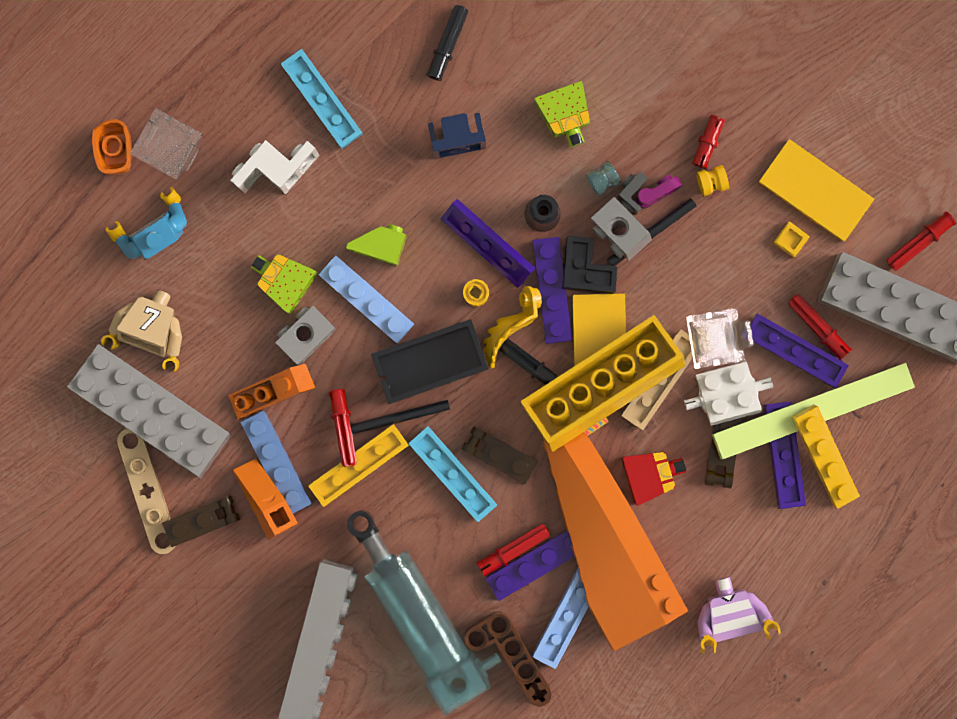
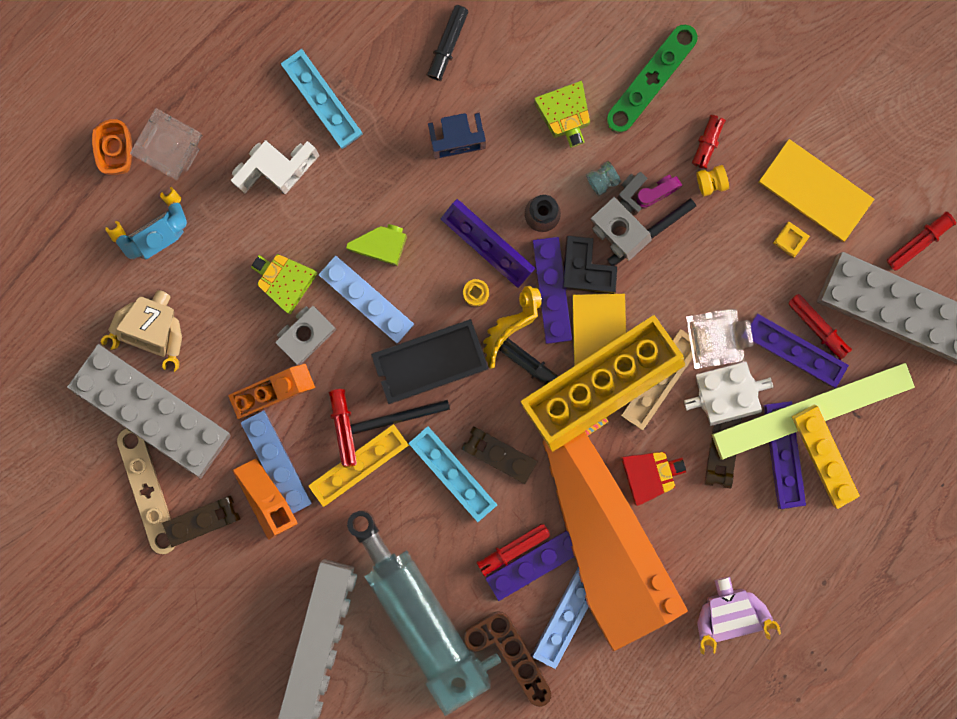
(664, 64): none -> green piece

